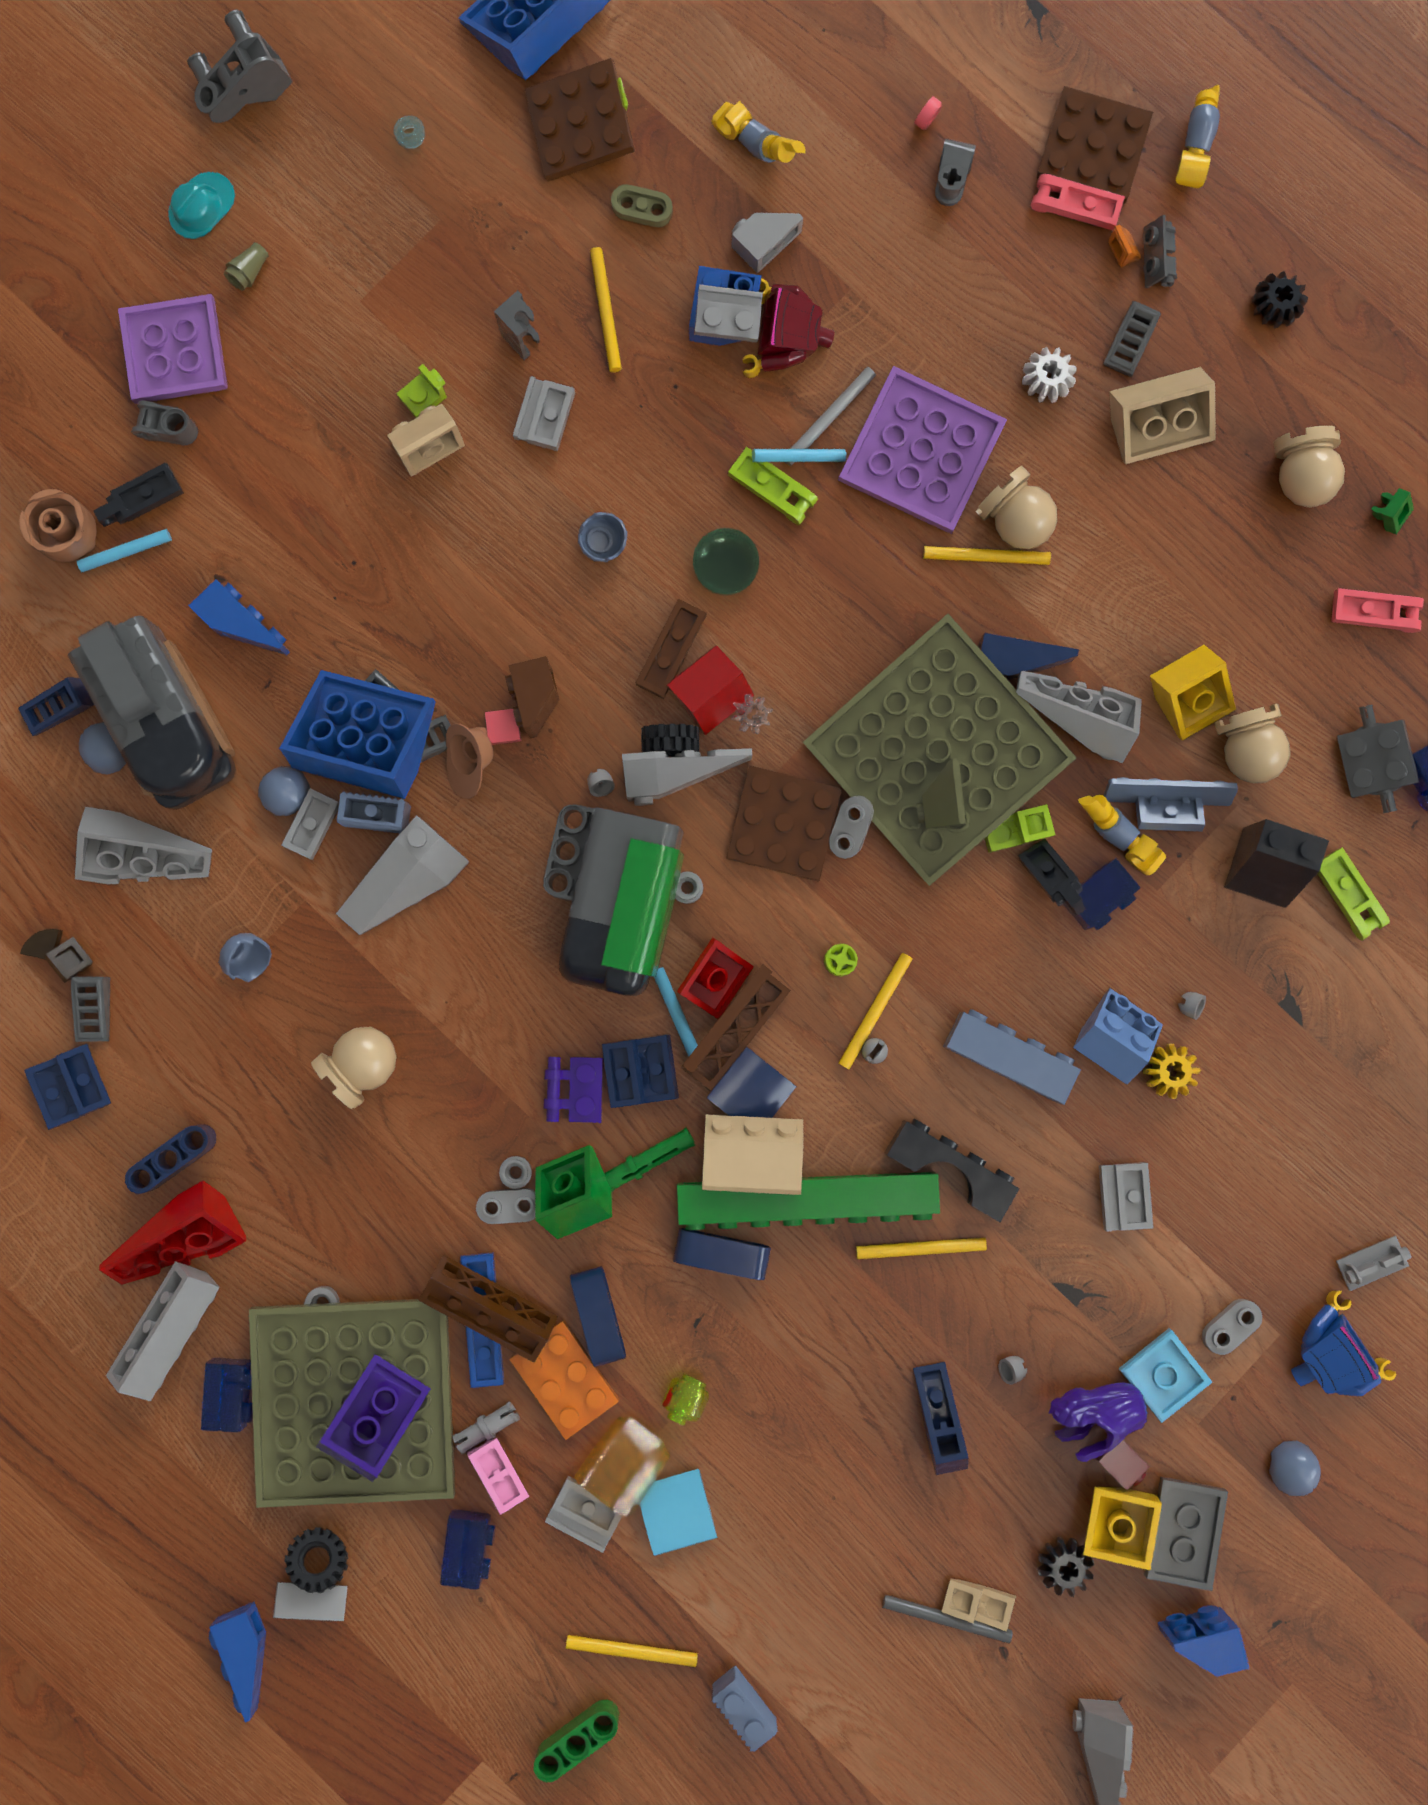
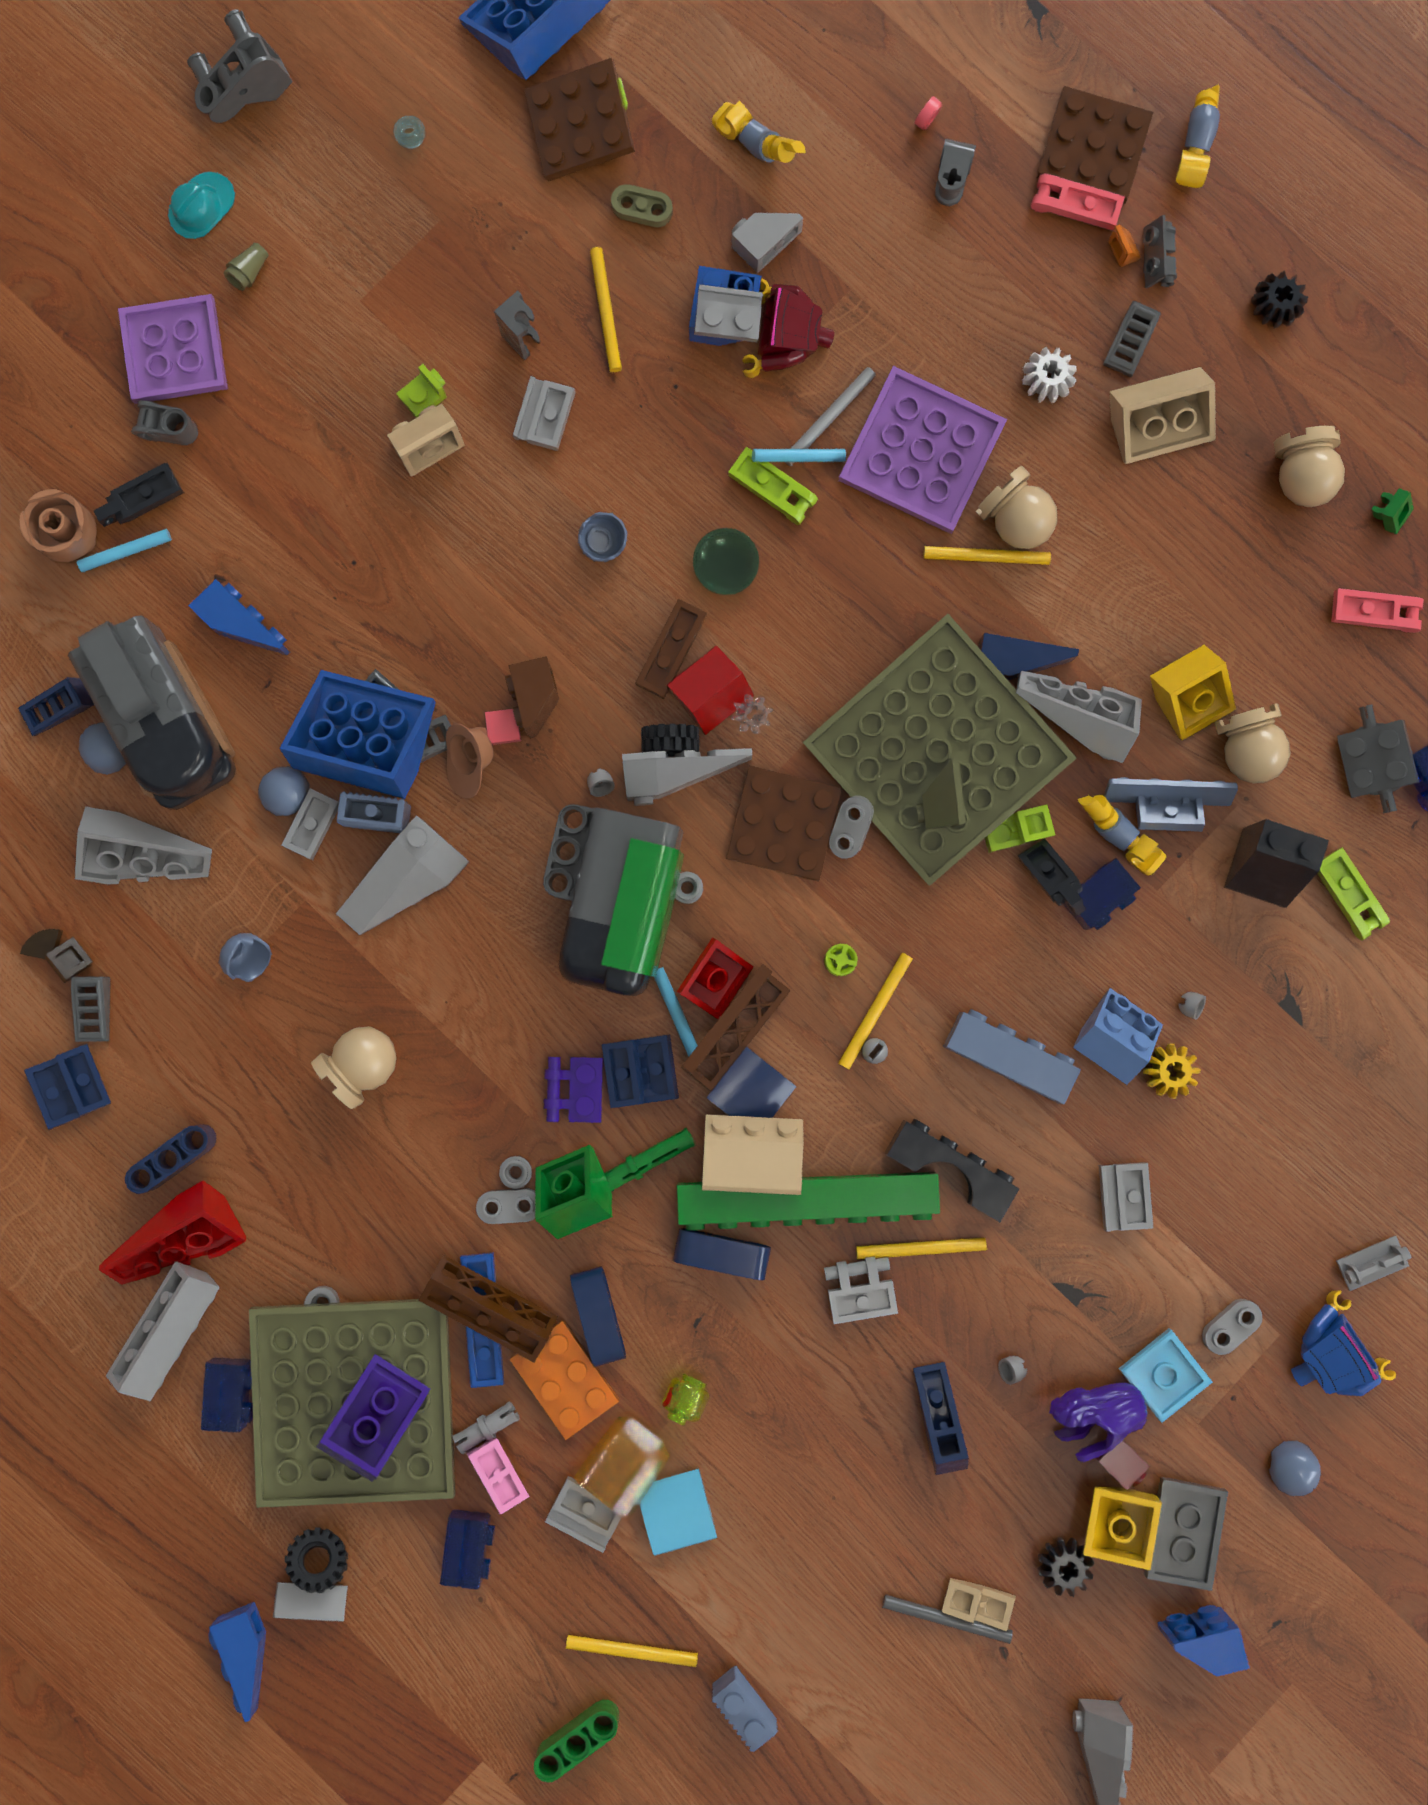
(861, 1300): none -> light grey plate

